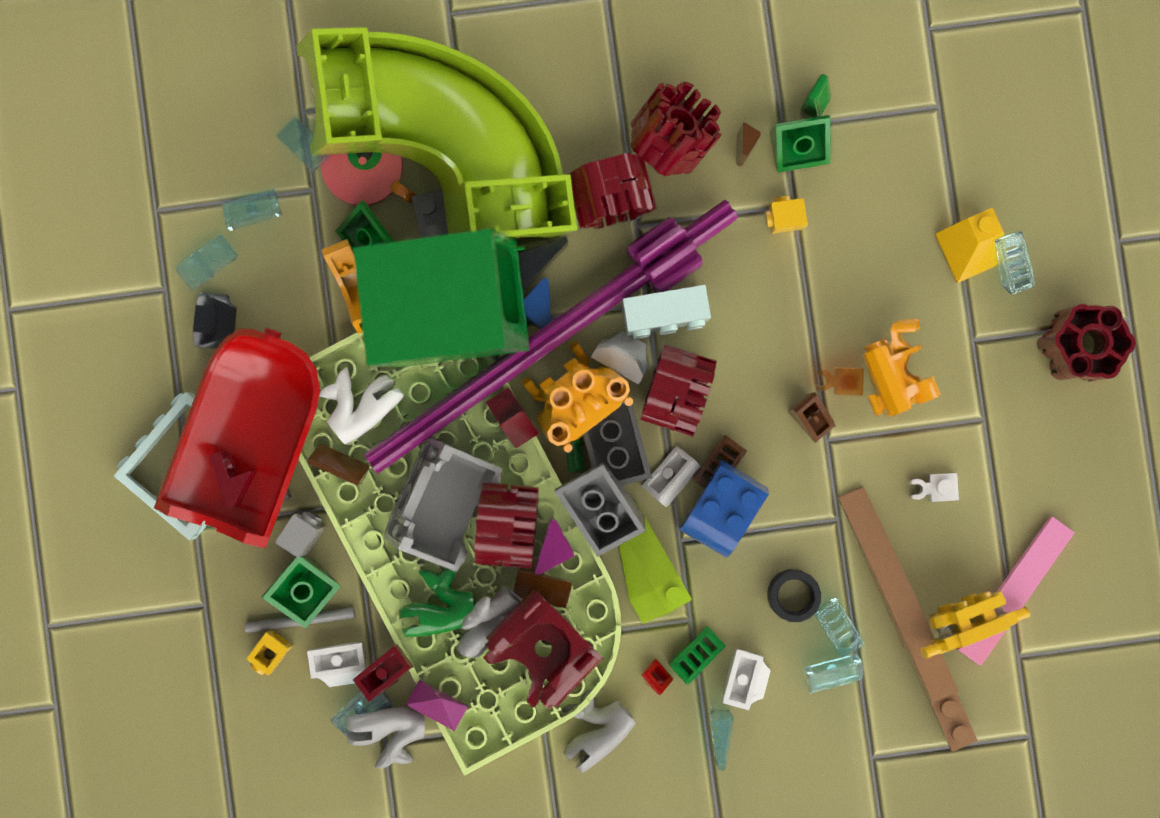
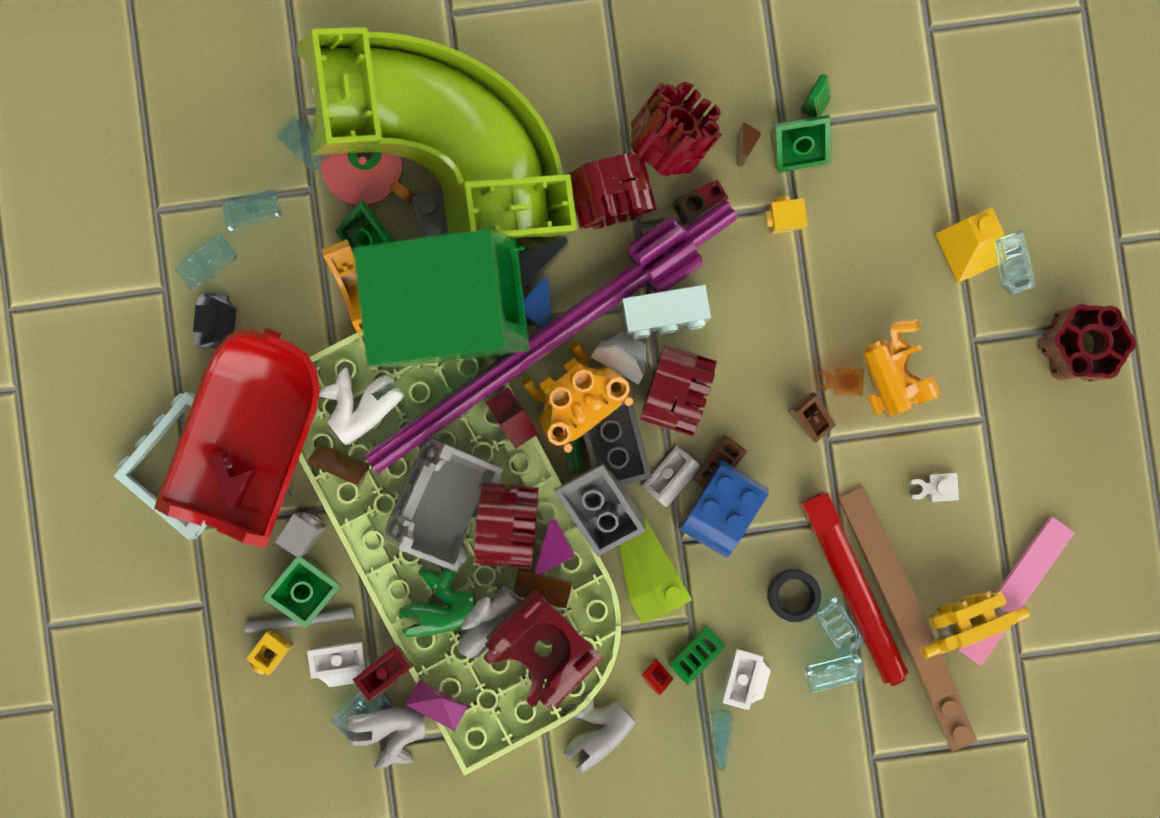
(699, 201): none -> leg
(827, 528): none -> red brick

